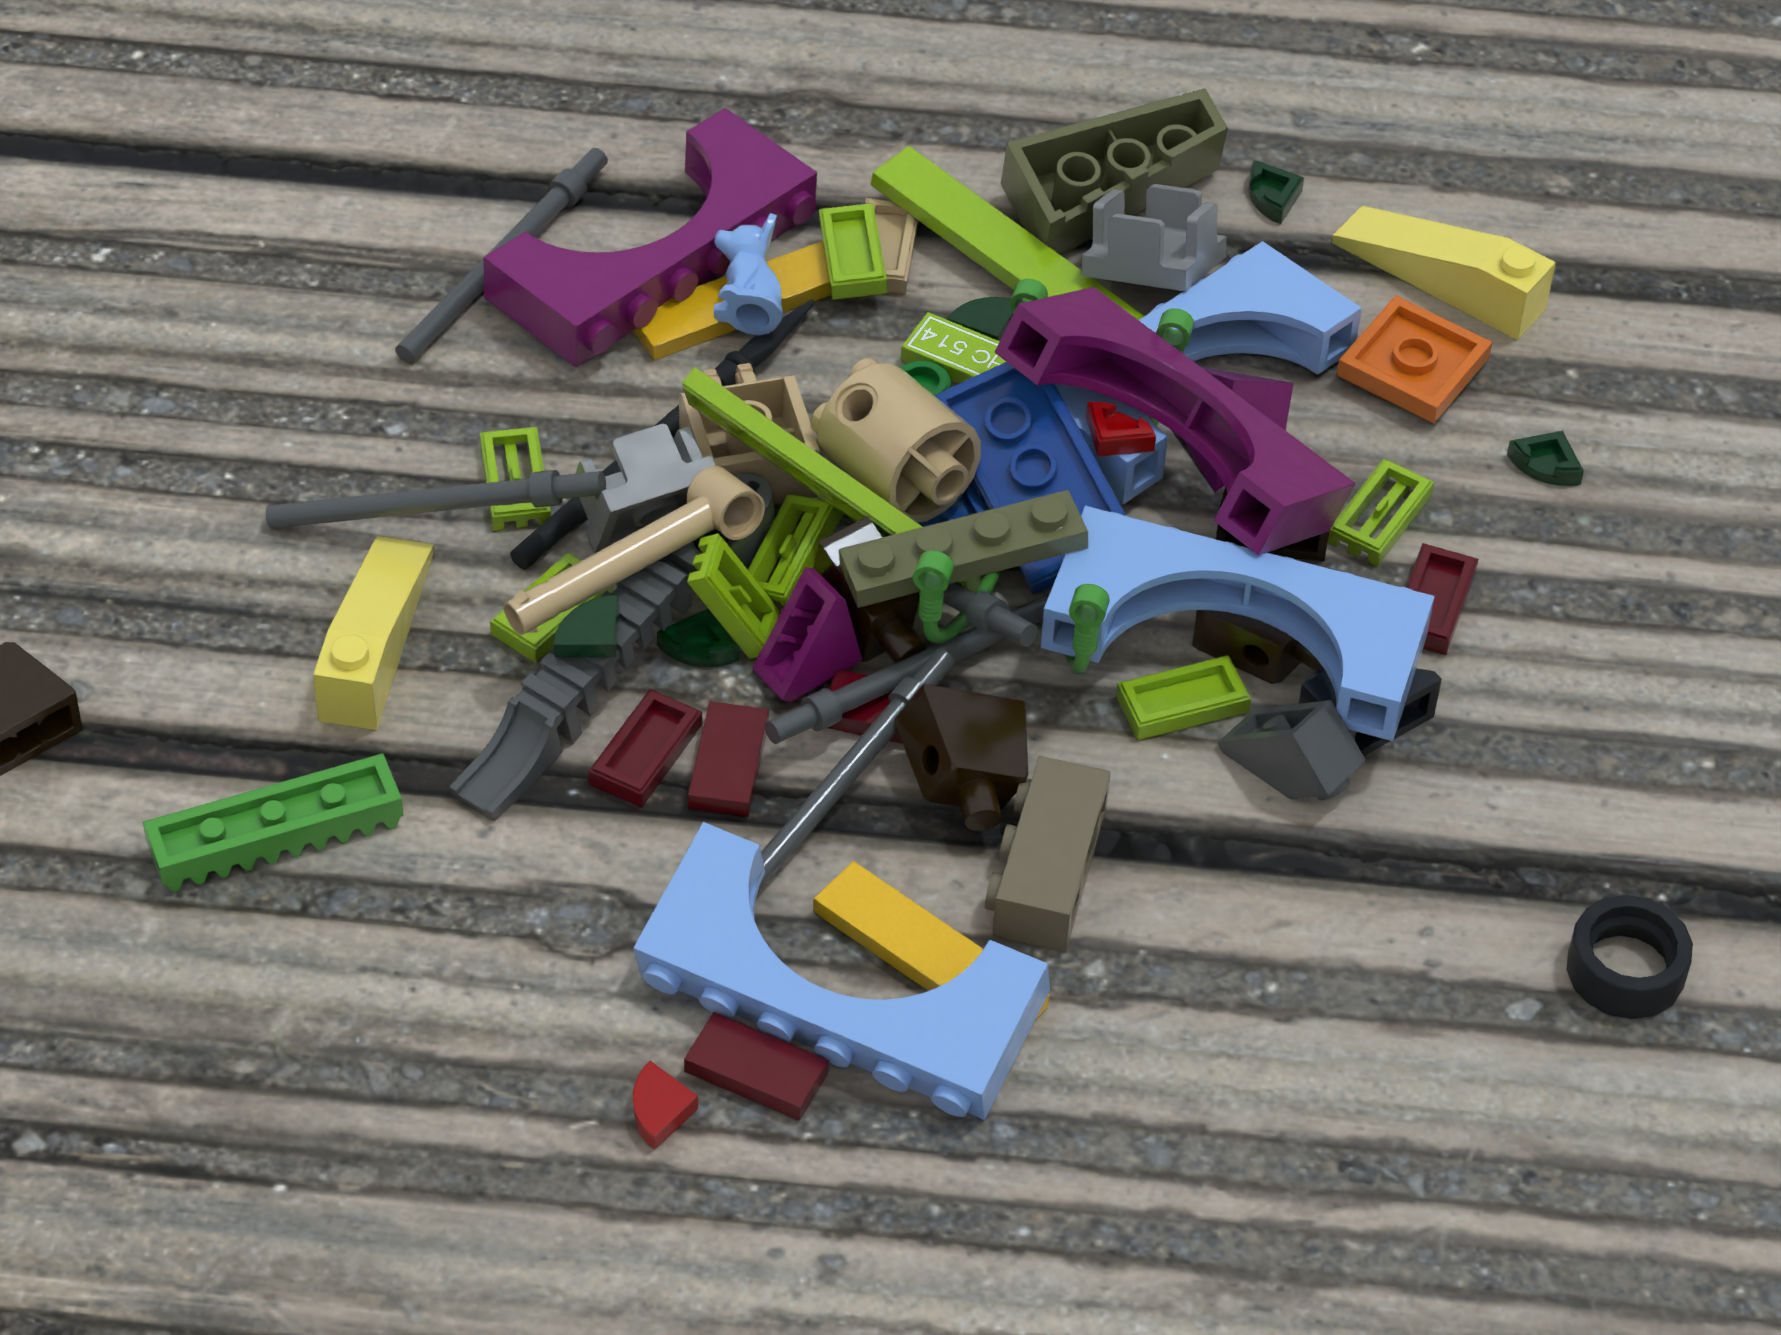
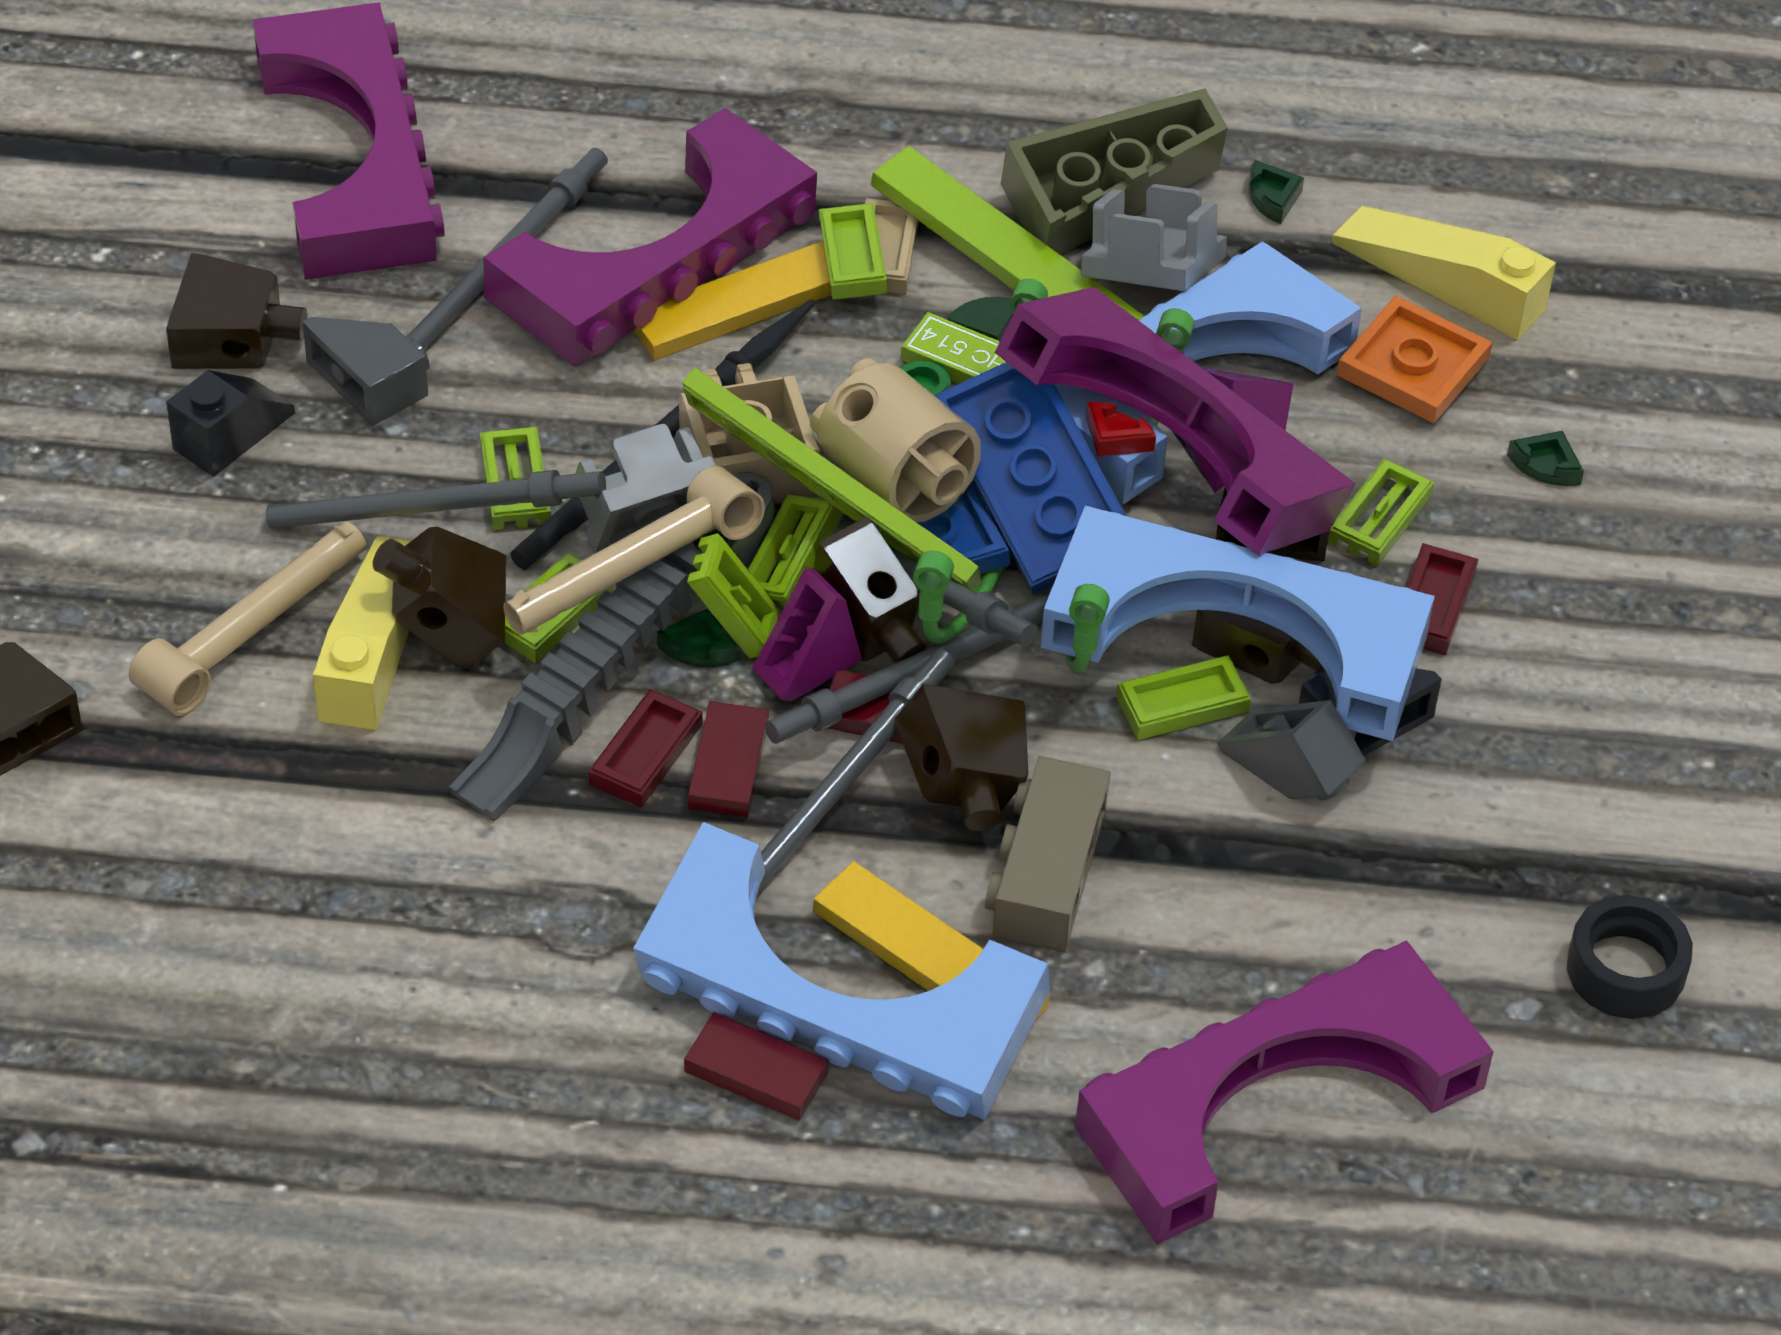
(180, 675): none -> tan piece
(223, 418): none -> black slope
(228, 316): none -> dark brown torso
(273, 821): bright green gear -> none
(367, 364): none -> dark grey slope
(383, 208): none -> magenta arch
(447, 592): none -> dark brown torso
(589, 629): dark green tile -> none
(660, 1104): red tile -> none
(752, 289): light blue animal -> none
(975, 544): olive plate -> none
(1370, 1017): none -> magenta arch

